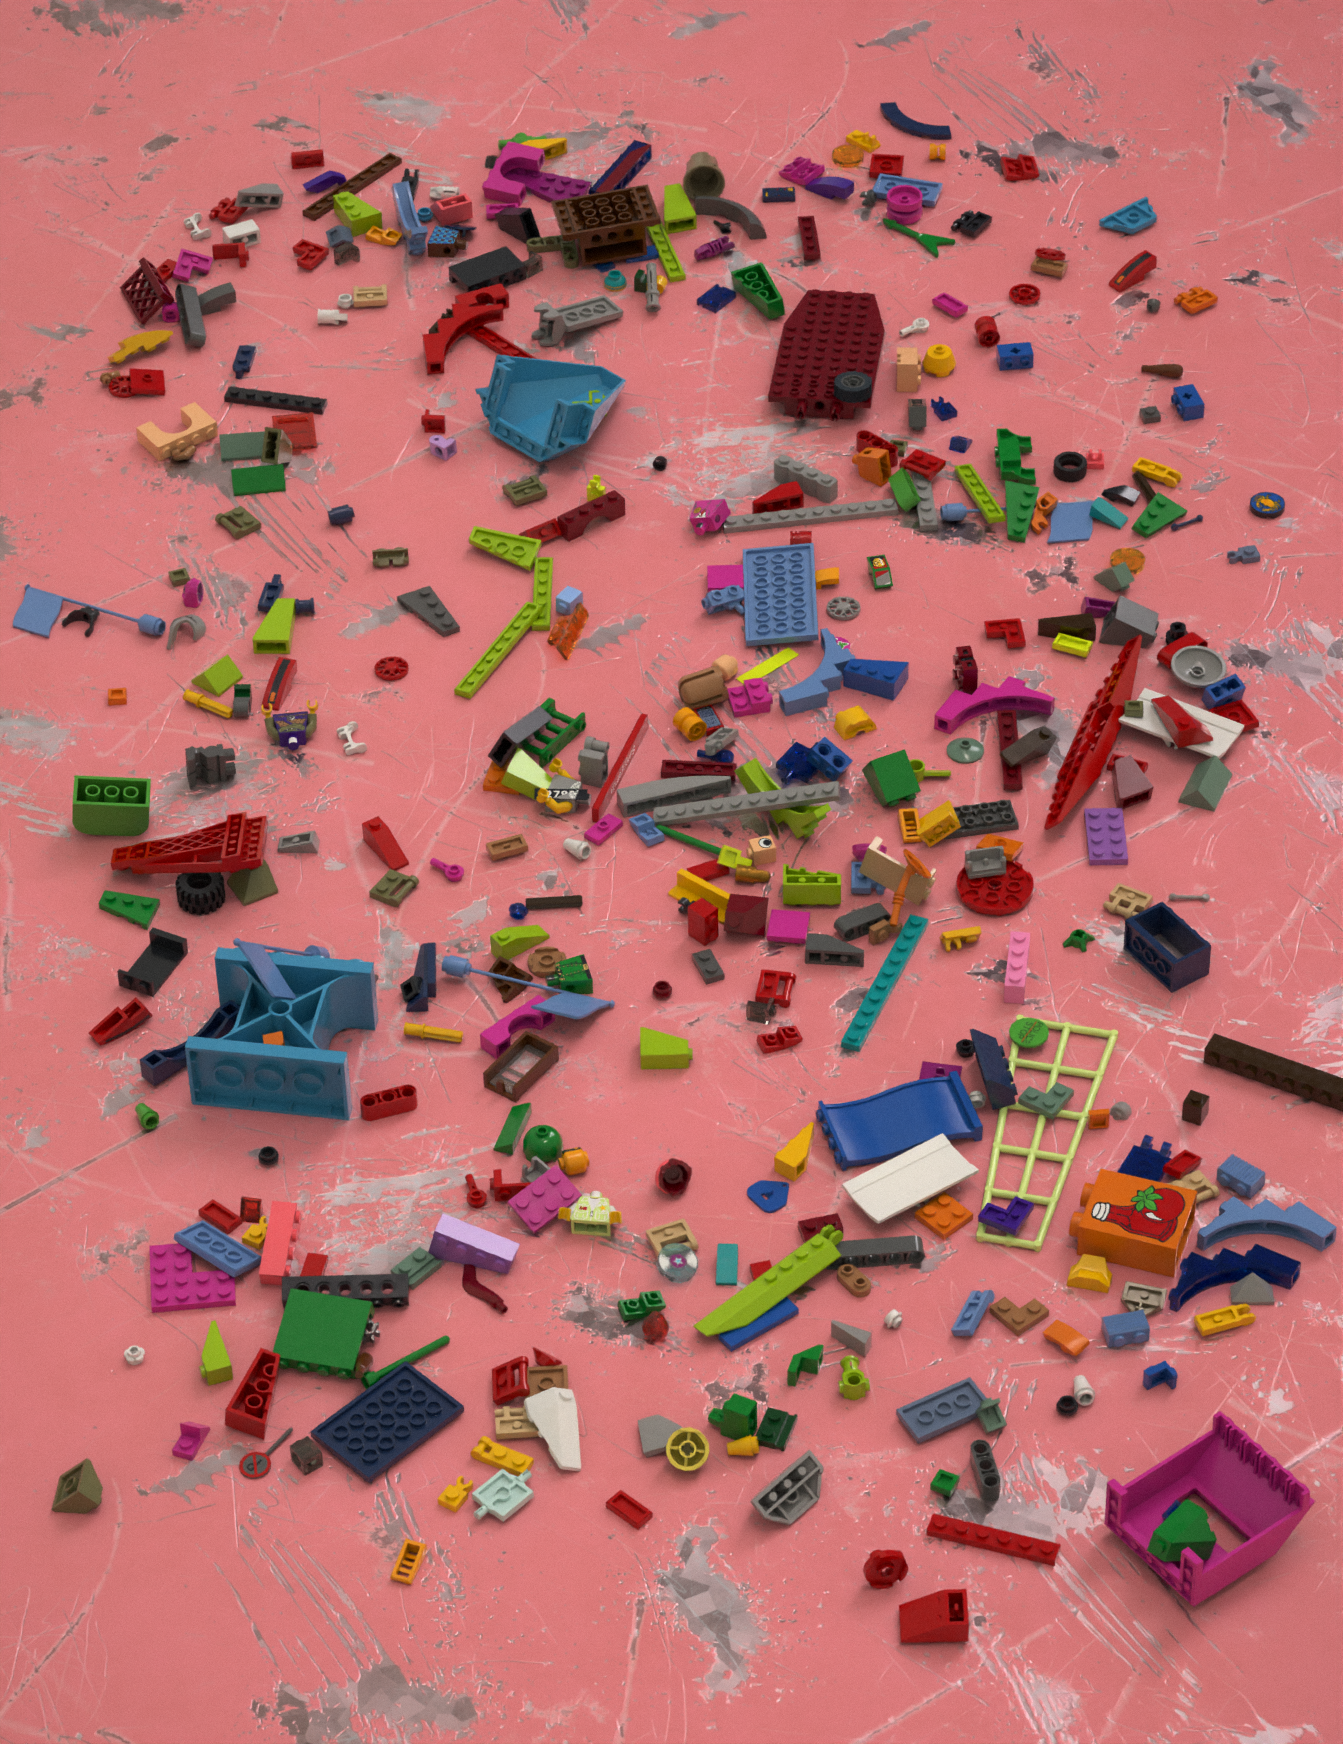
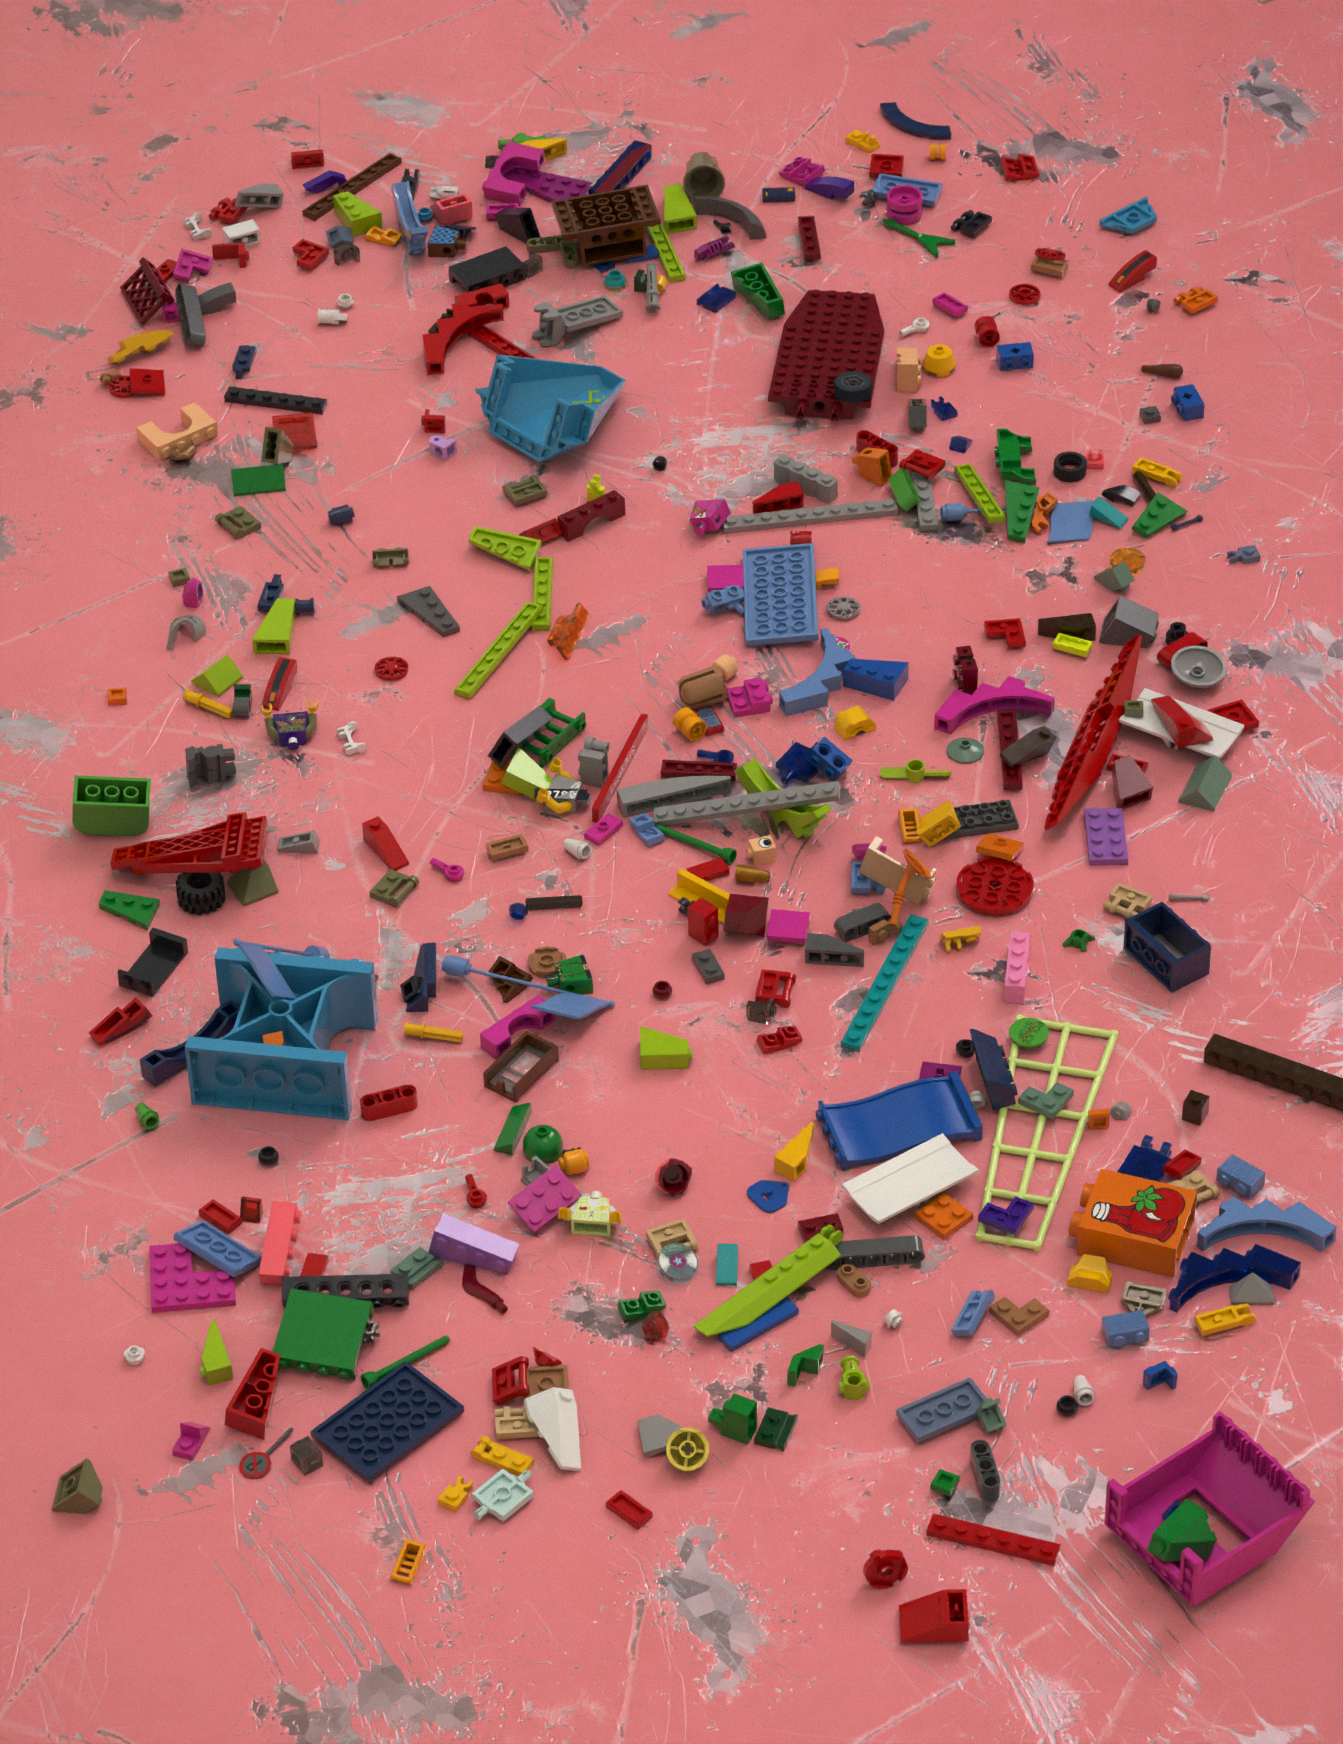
(42, 608): medium blue flag -> none
(84, 614): black helmet -> none
(241, 446): sand green slope -> none
(256, 1234): yellow plate -> none
(363, 1364): reddish brown piece -> none
(370, 296): tan plate -> none
(504, 1192): red bracket -> none
(515, 940): lime slope -> none
(567, 600): light blue brick -> none
(719, 740): light grey hinge -> none
(731, 857): neon yellow plate -> none
(745, 1446): yellow cone -> none
(769, 665): neon yellow sticker -> none
(791, 1491): light grey wedge -> none
(810, 887): lime wedge -> none
(847, 156): clear yellow tile -> none
(880, 571): slope -> none
(892, 778): green slope -> none
(902, 447): olive tile -> none
(985, 862): light grey hinge -> none
(1067, 1337): orange slope -> none
(1096, 606): magenta slope -> none
(1223, 692): blue brick -> none
(1267, 505): tile -> none

